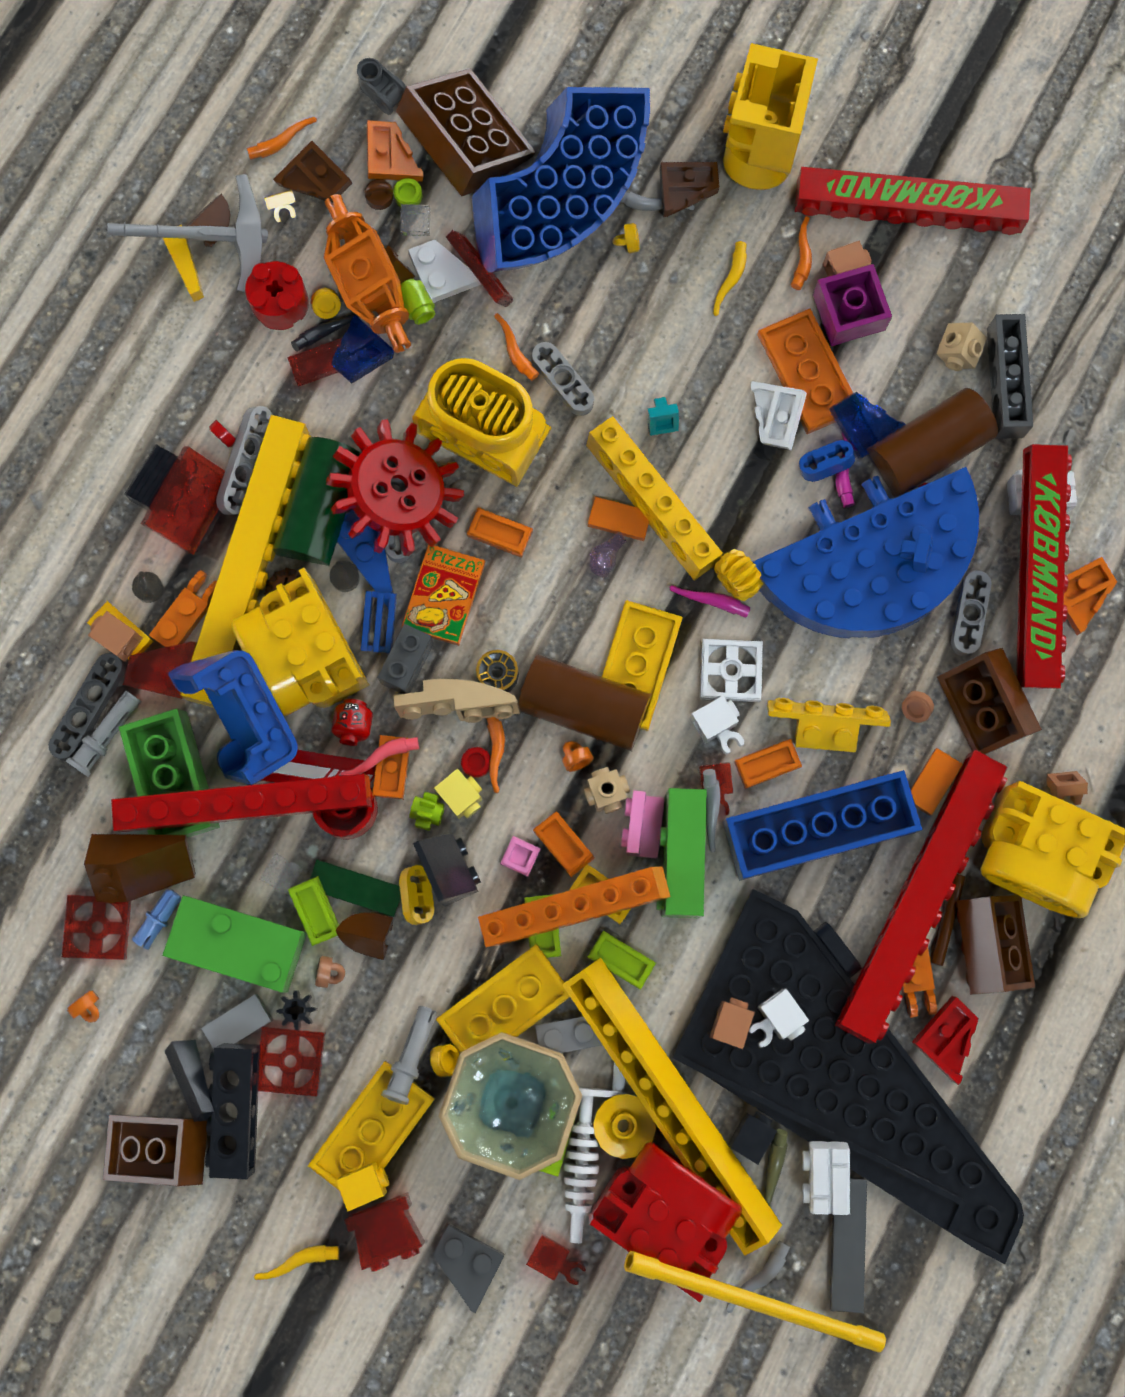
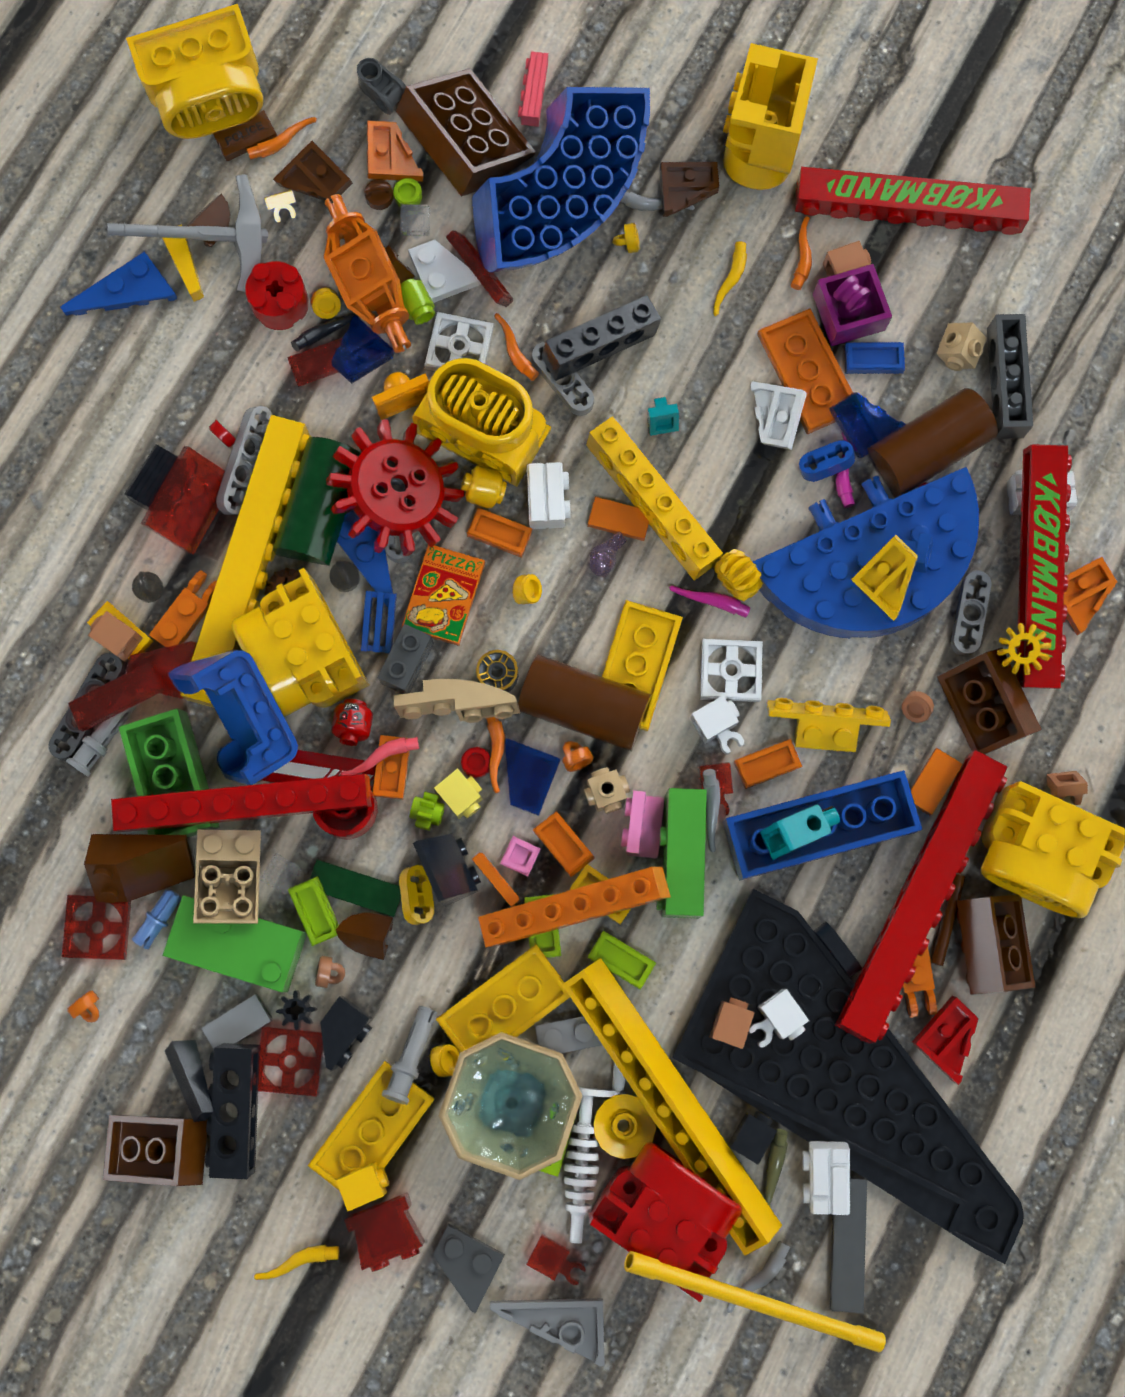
(116, 696): none -> clear red tile
(129, 285): none -> blue wing
(199, 73): none -> yellow brick
(227, 877): none -> tan slope
(236, 139): none -> reddish brown tile
(341, 1029): none -> black slope
(400, 394): none -> light orange tile
(446, 320): none -> white piece
(484, 487): none -> yellow head
(496, 879): none -> orange tile
(527, 589): none -> yellow tile
(529, 776): none -> clear blue wing
(534, 89): none -> coral piece
(546, 495): none -> white brick
(568, 1322): none -> light grey wing
(601, 337): none -> black brick
(799, 830): none -> teal torso
(851, 293): none -> magenta wheel
(874, 358): none -> blue tile
(888, 576): none -> yellow wing
(1015, 643): none -> yellow gear

